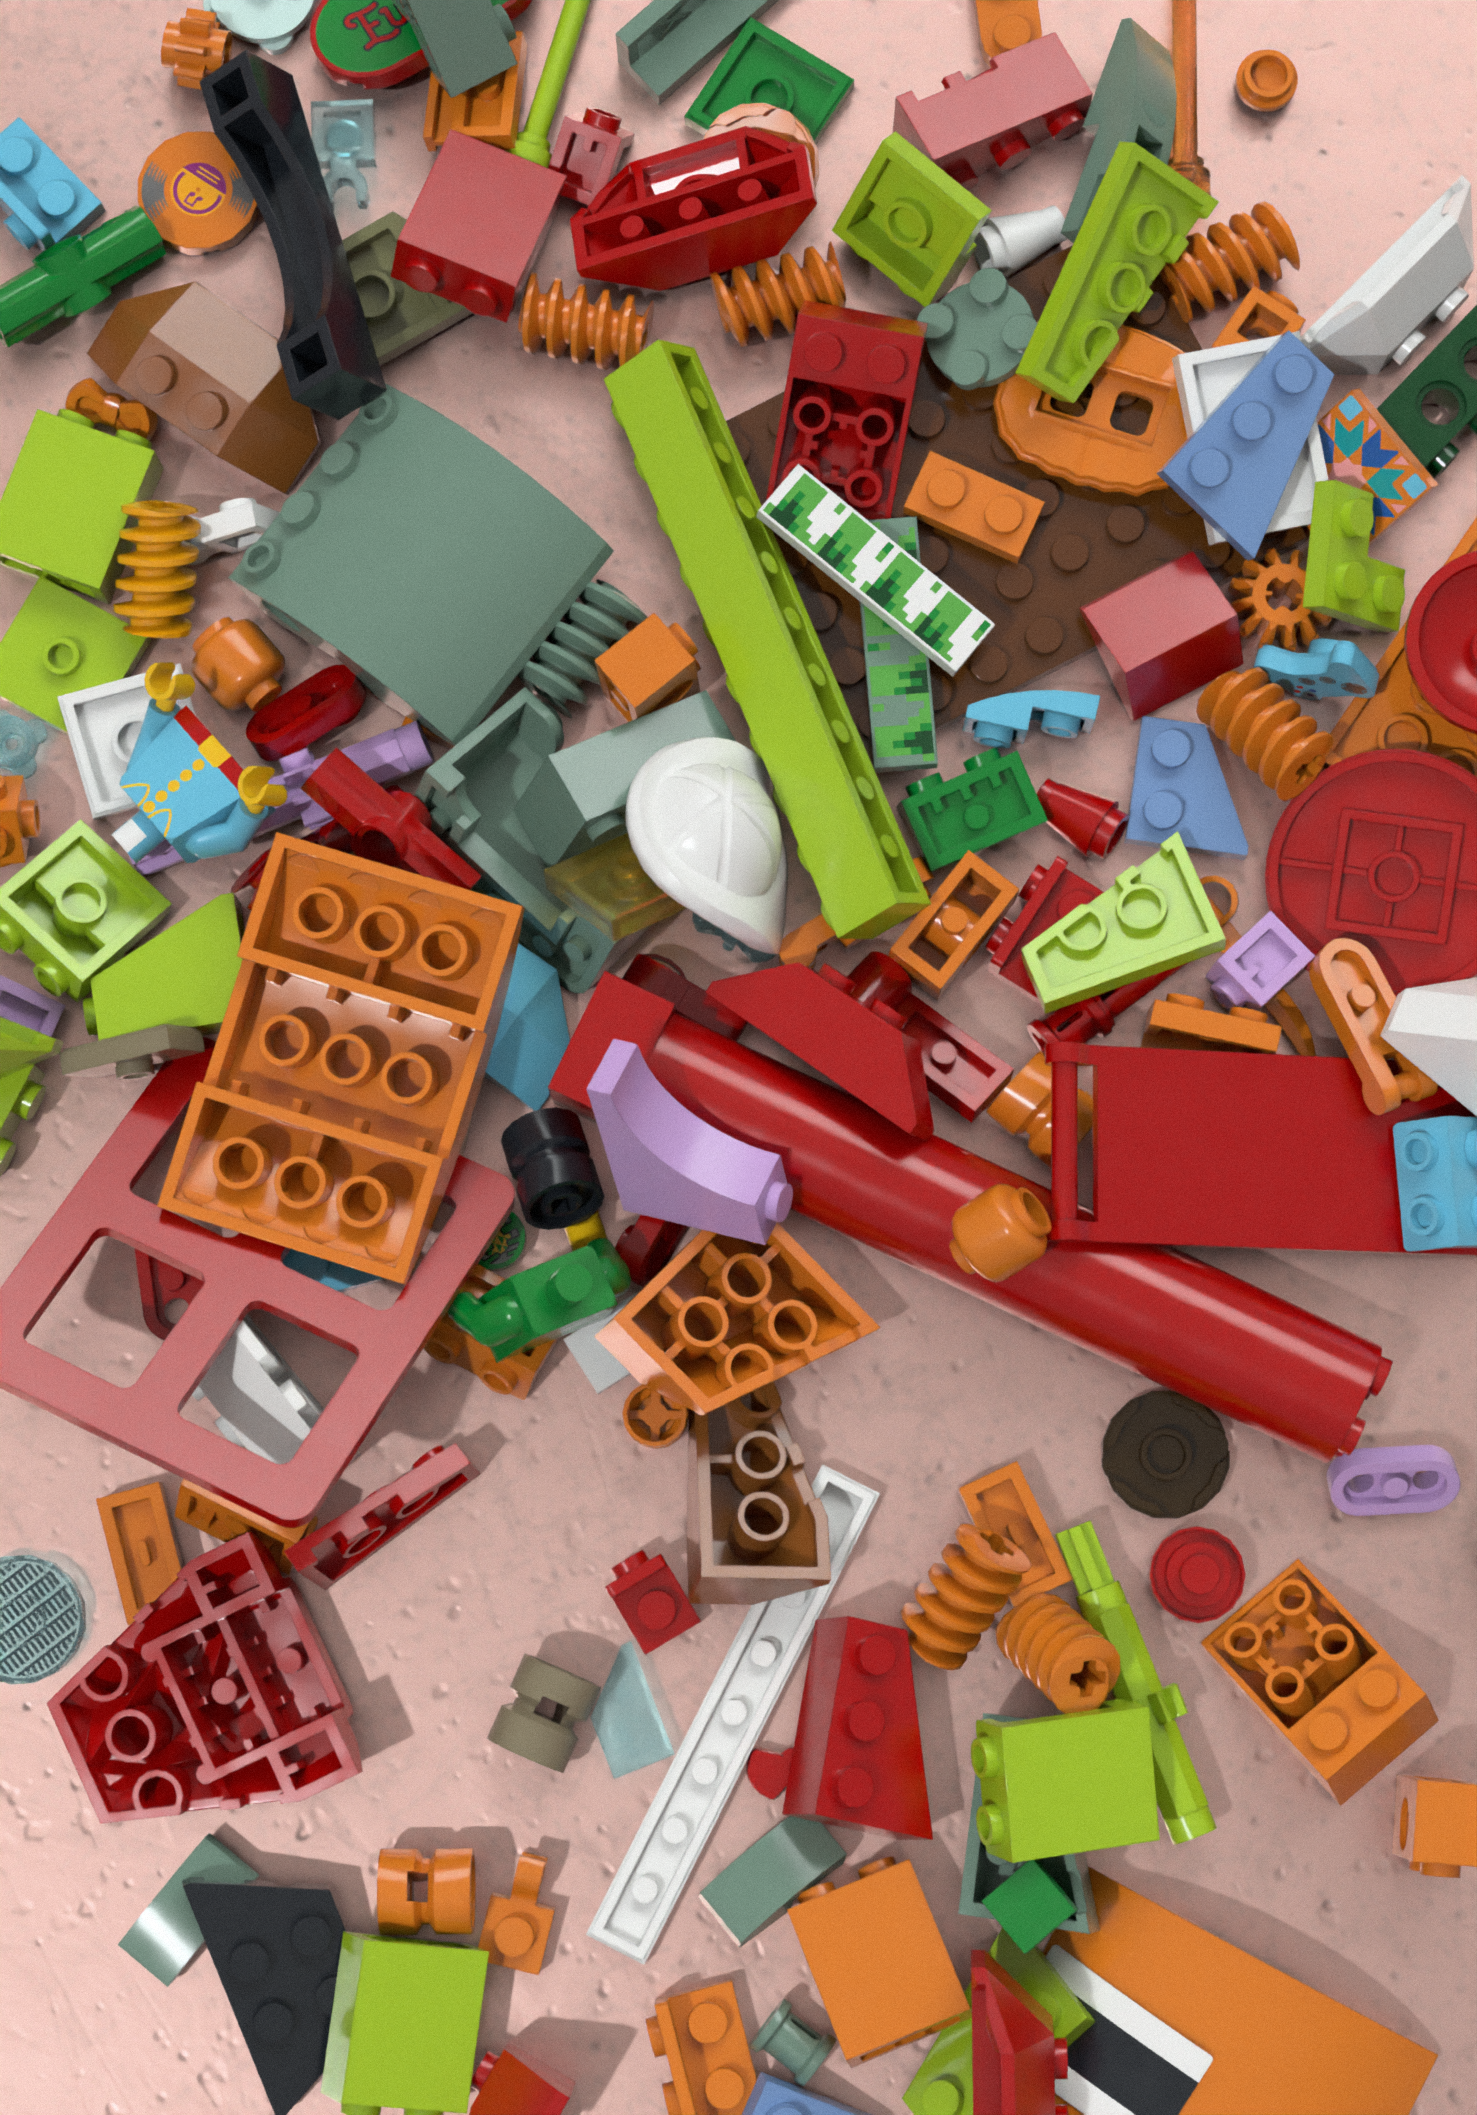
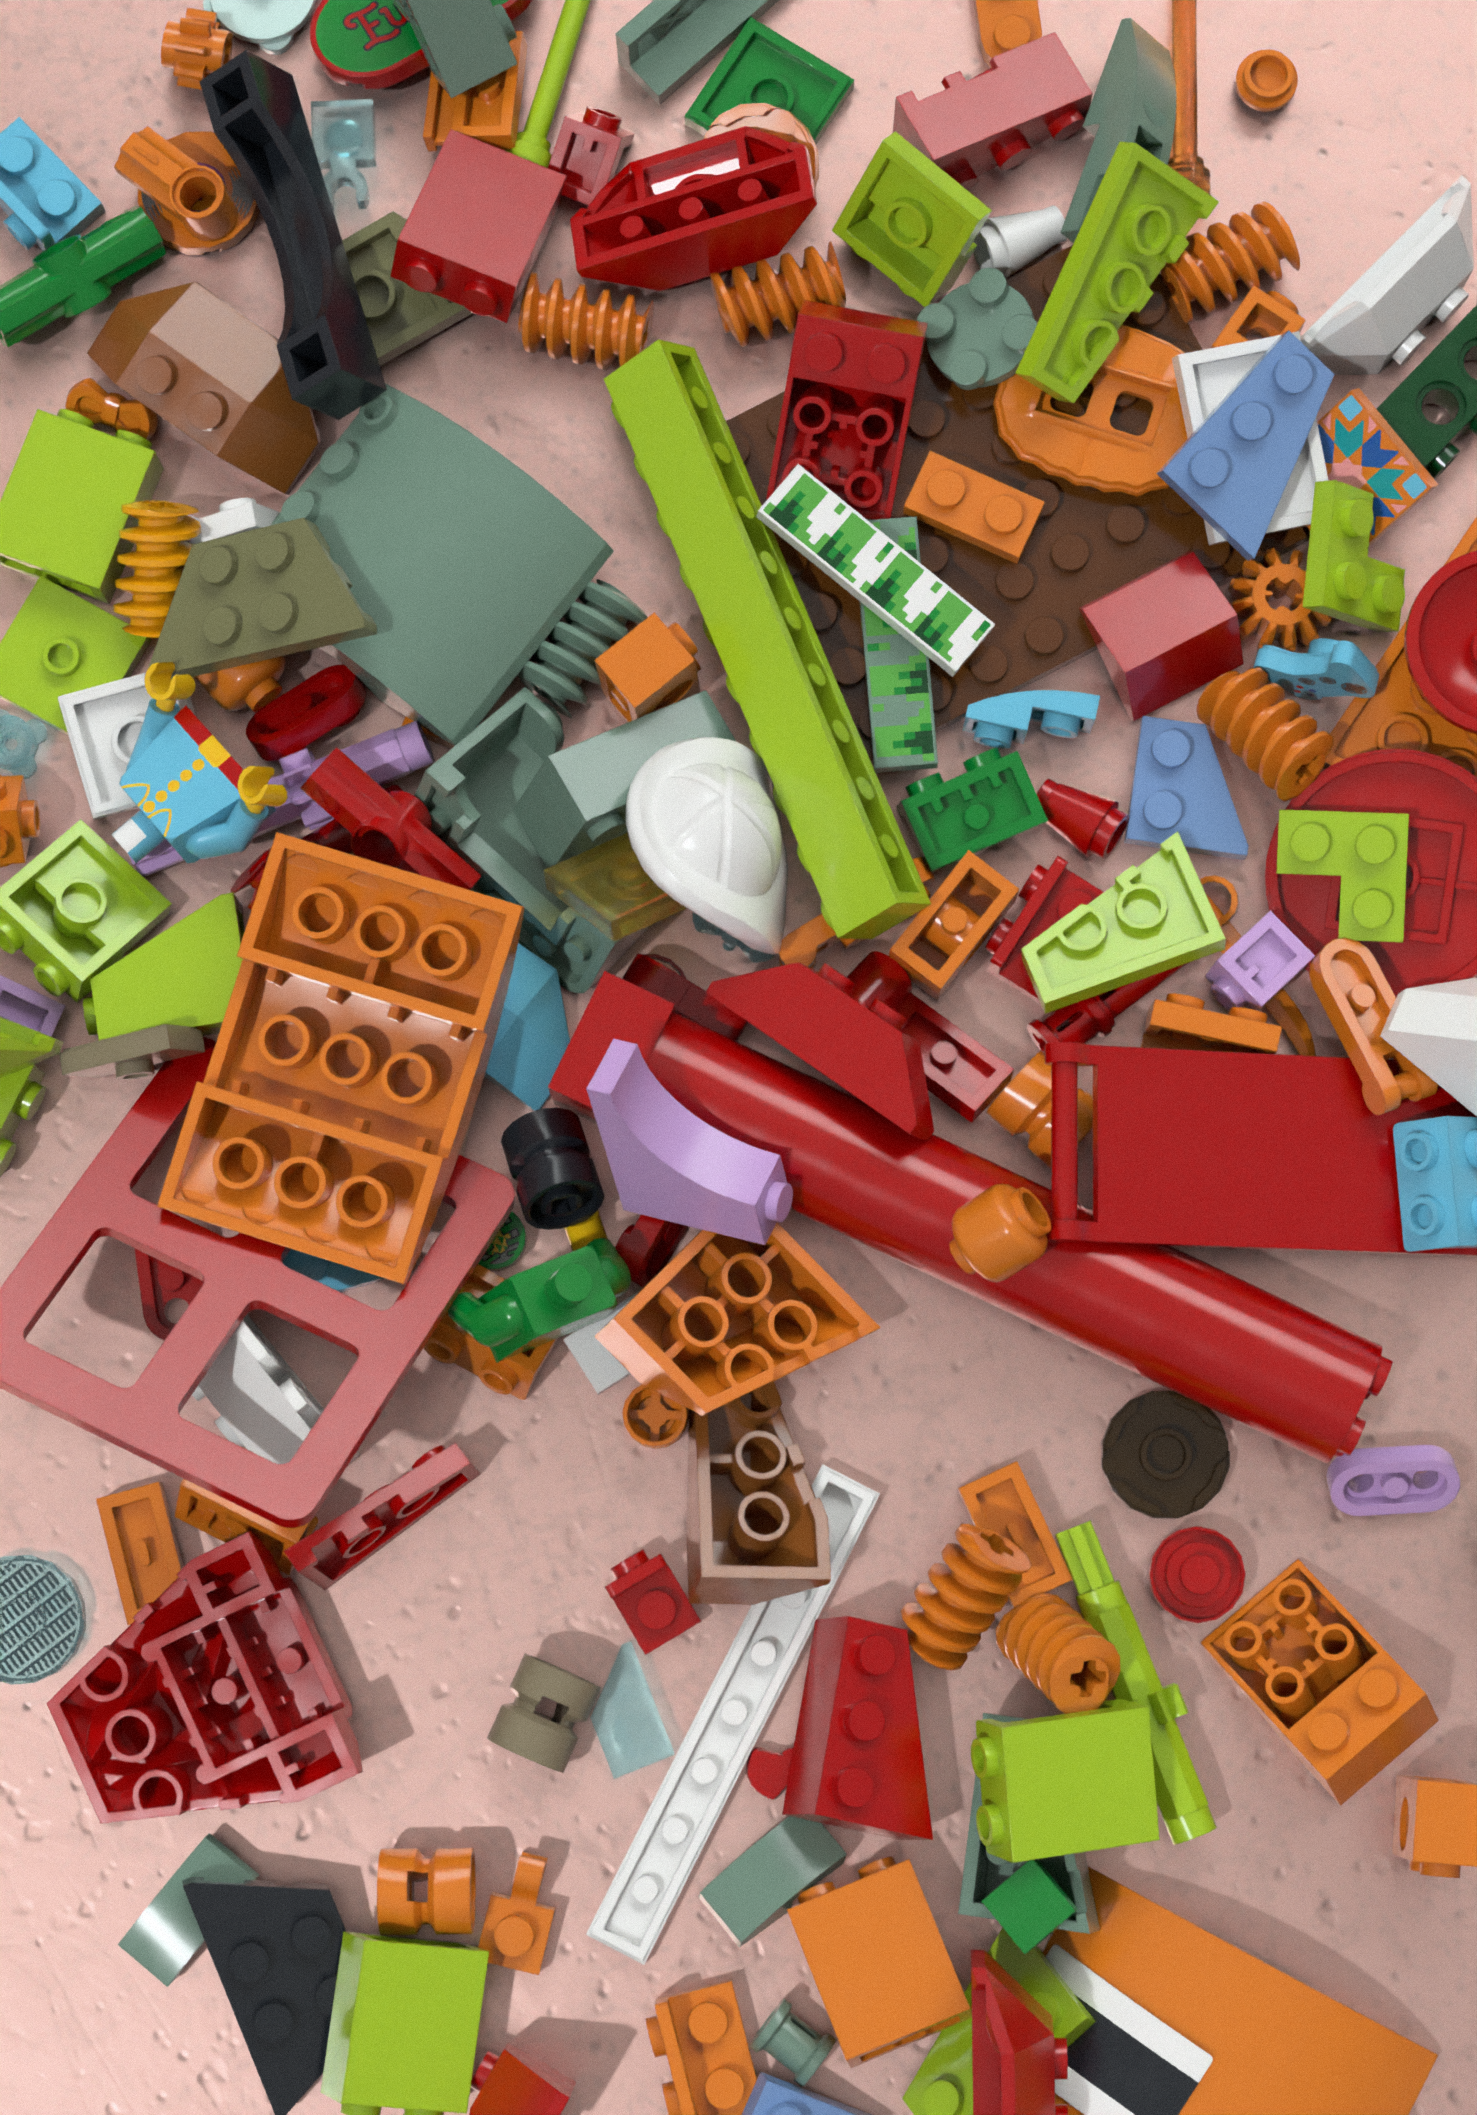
(177, 183): none -> orange piece
(258, 600): none -> olive wing
(1368, 856): none -> lime plate

